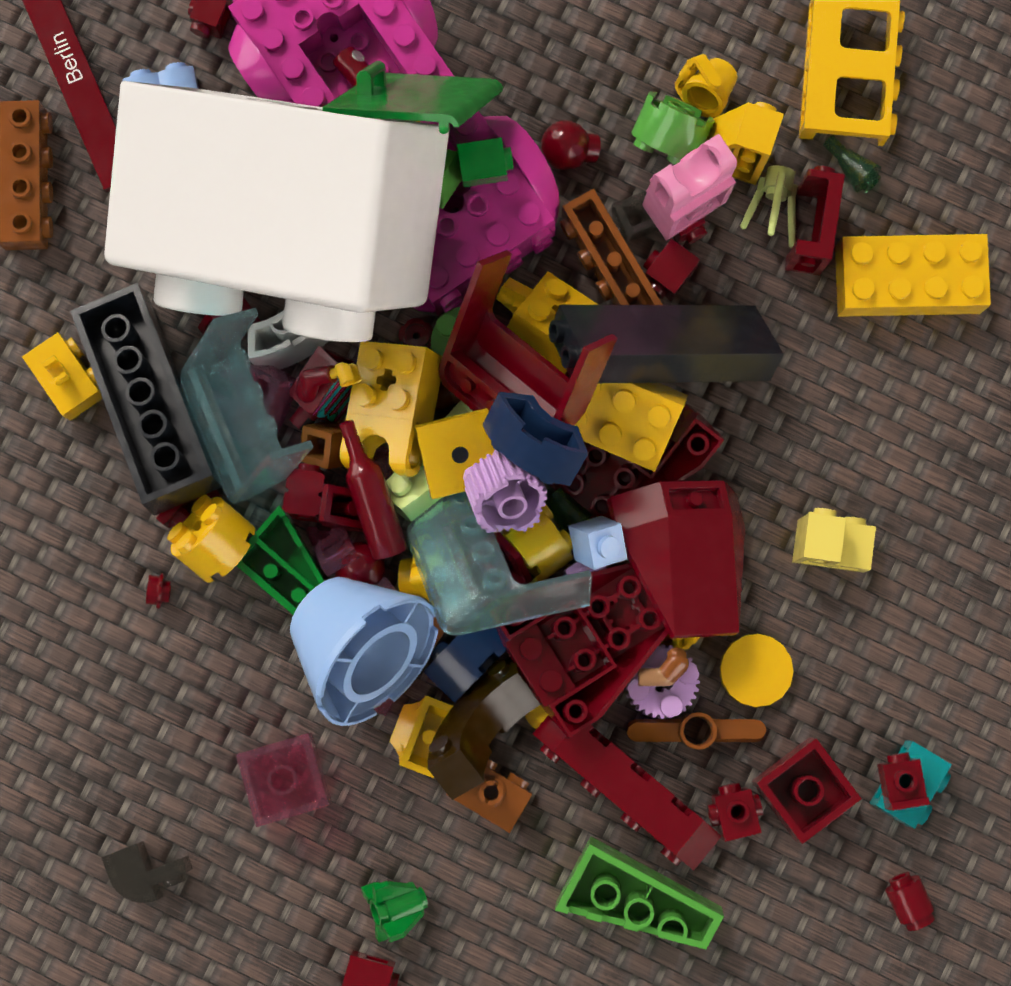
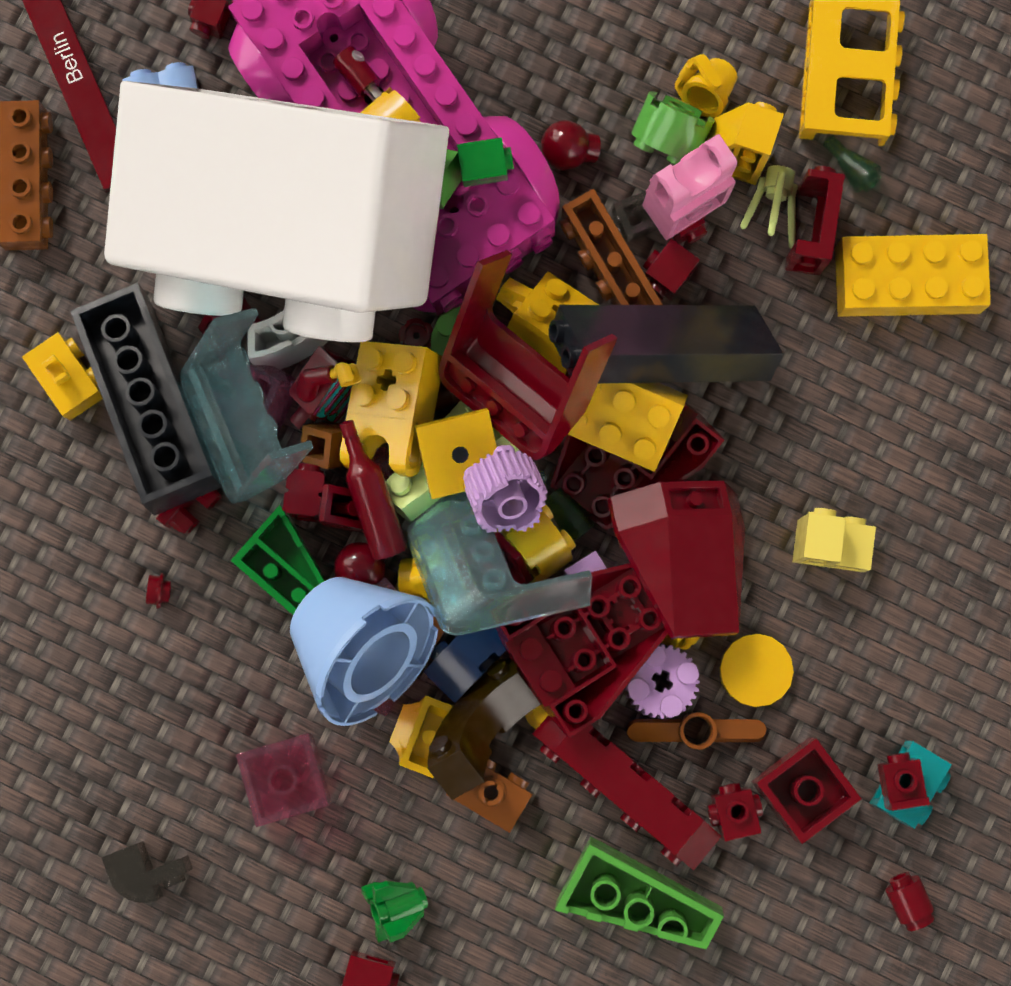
(211, 538): yellow brick -> none
(332, 548): clear pink tile -> none
(415, 97): green container -> none
(535, 439): dark blue brick -> none
(598, 542): light blue brick -> none
(668, 672): arm -> none

